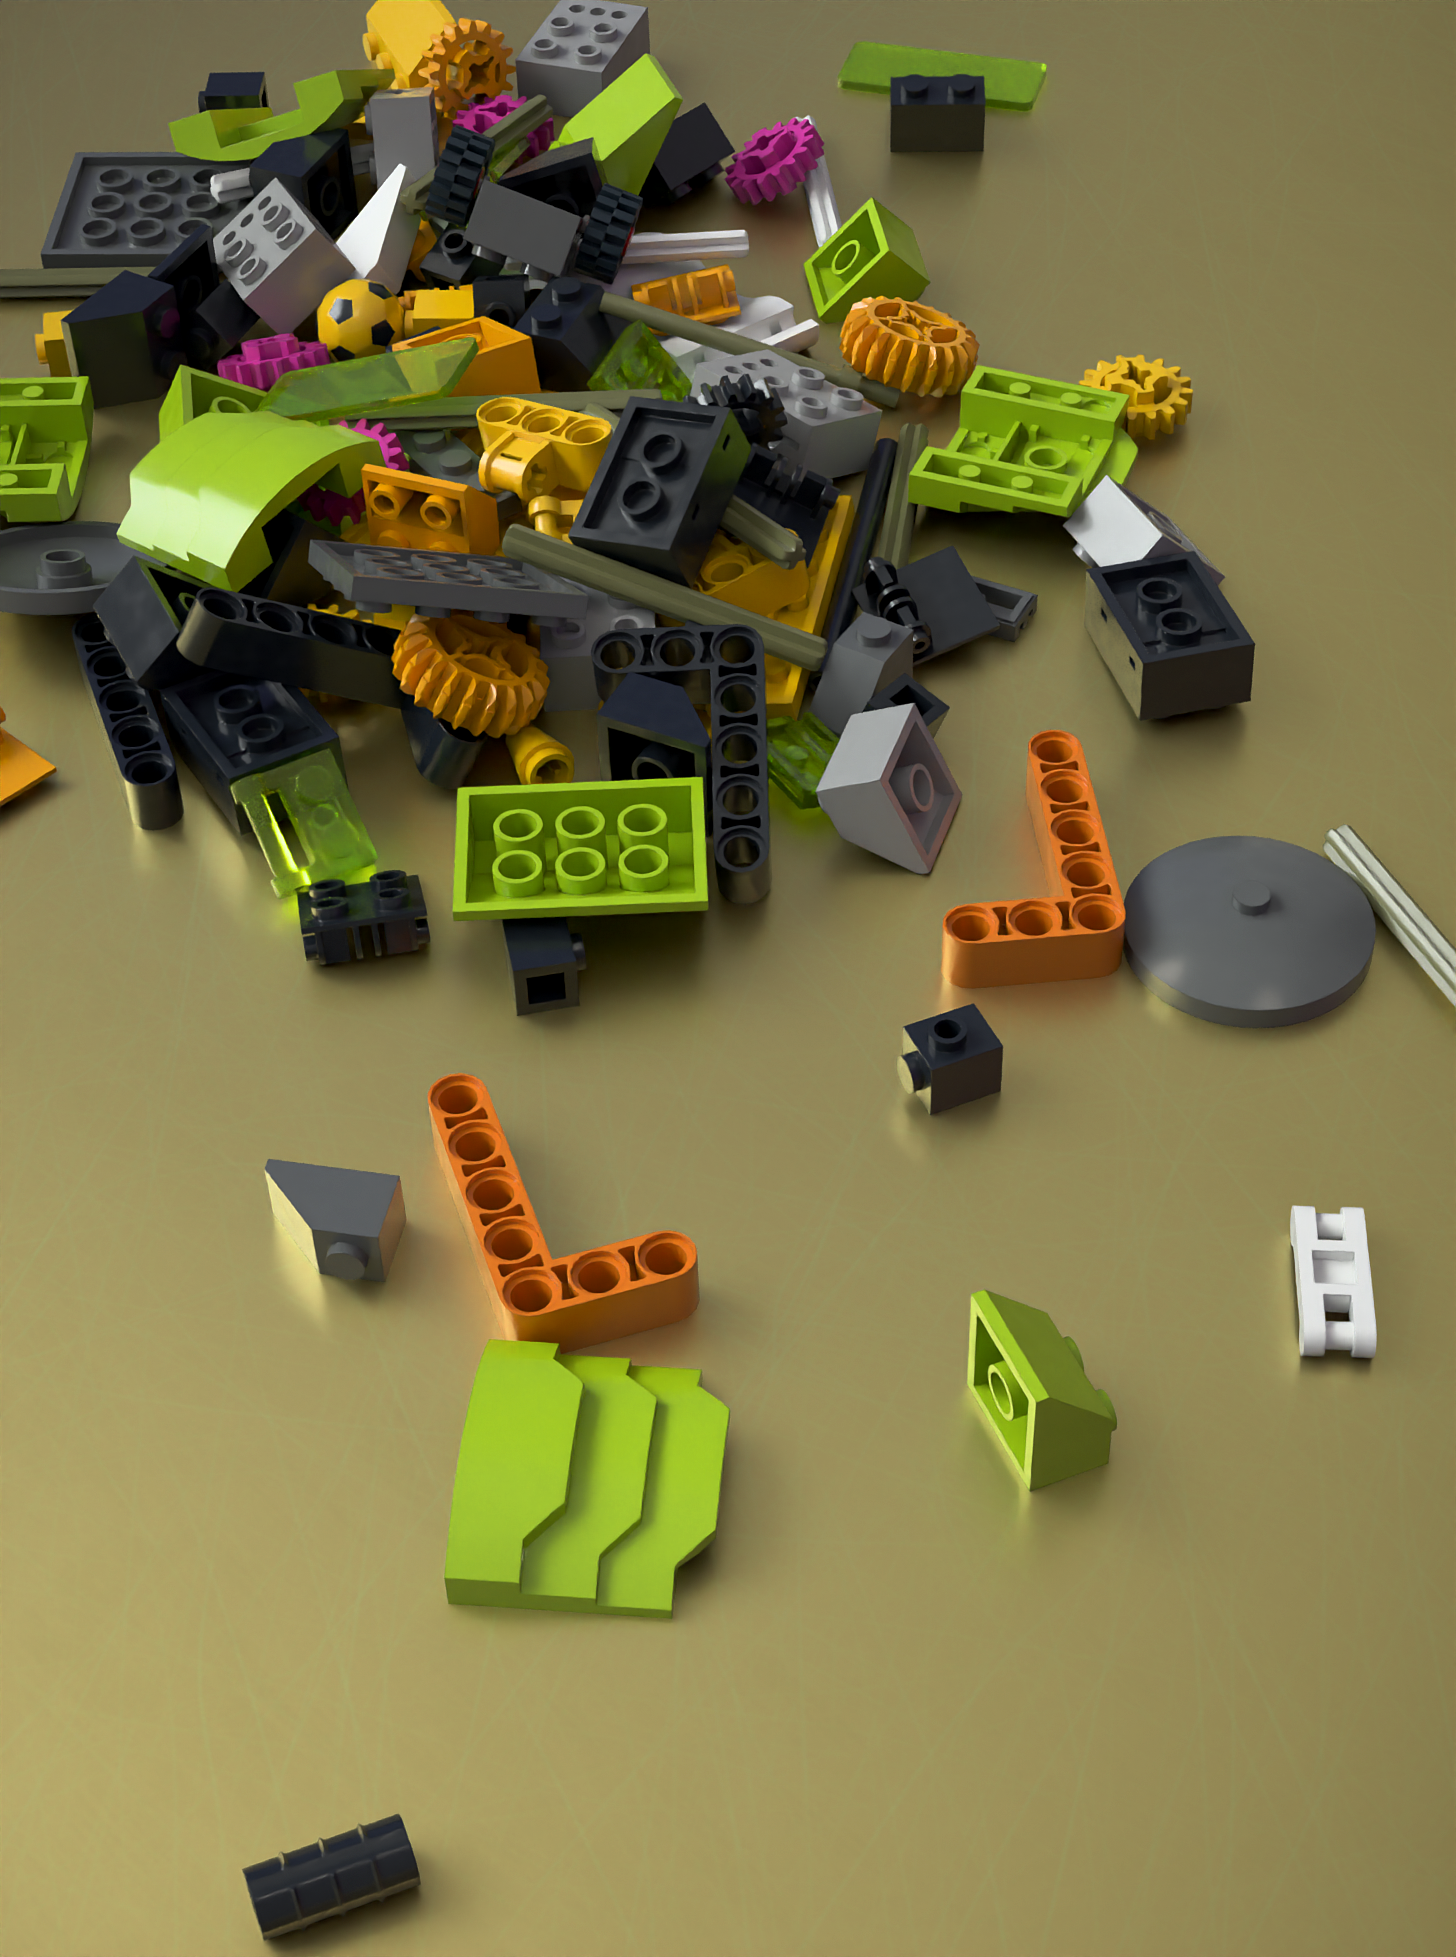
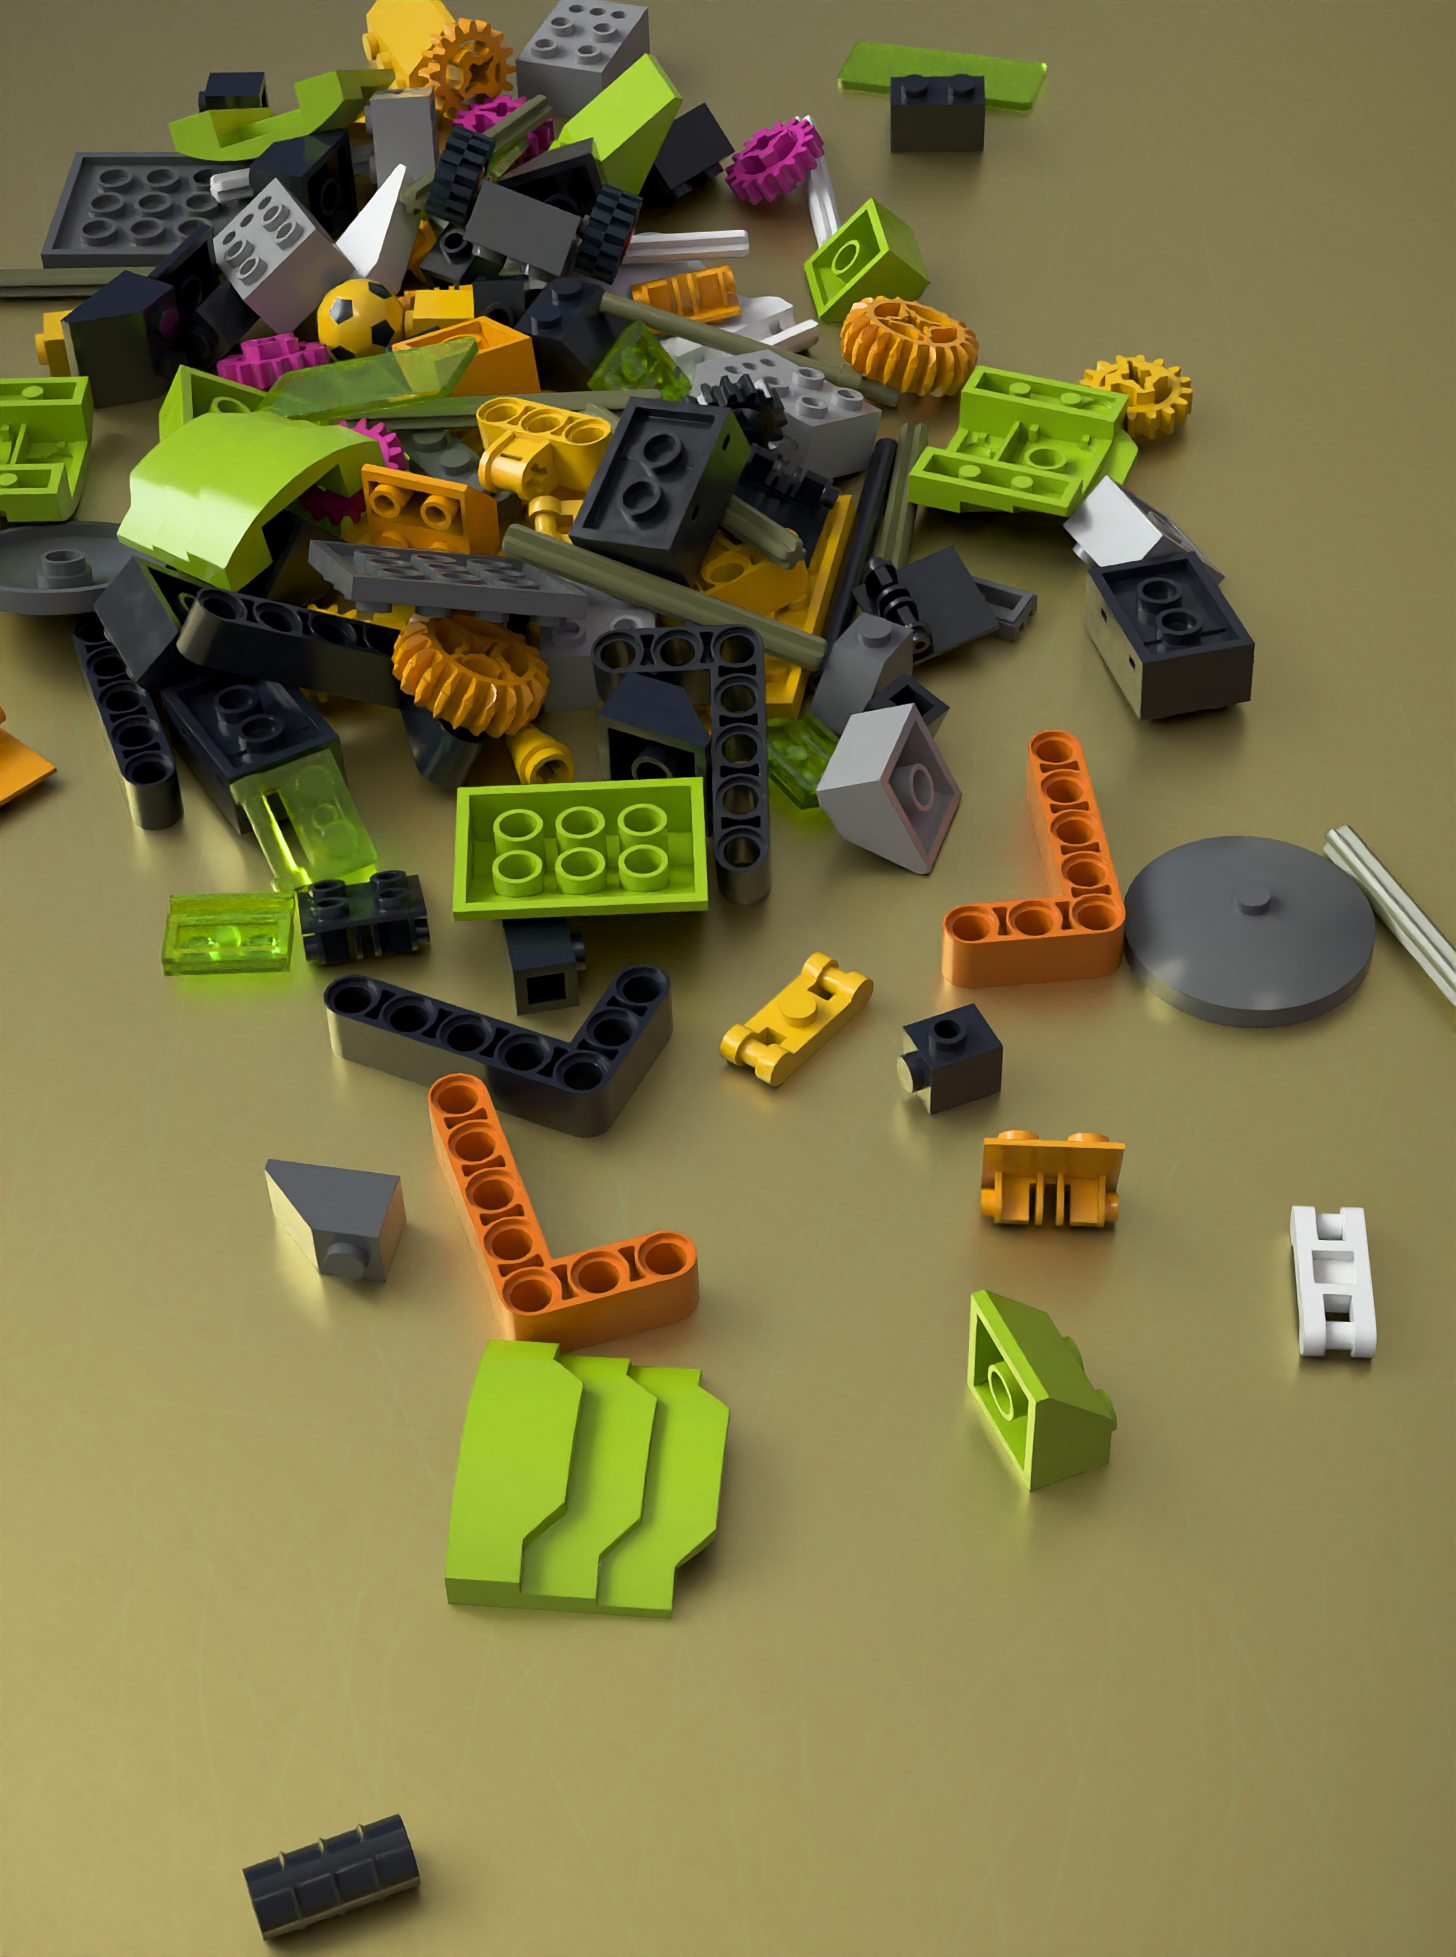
(229, 933): none -> clear neon green plate
(527, 1074): none -> black beam
(798, 1020): none -> yellow plate
(1021, 1162): none -> light orange hinge

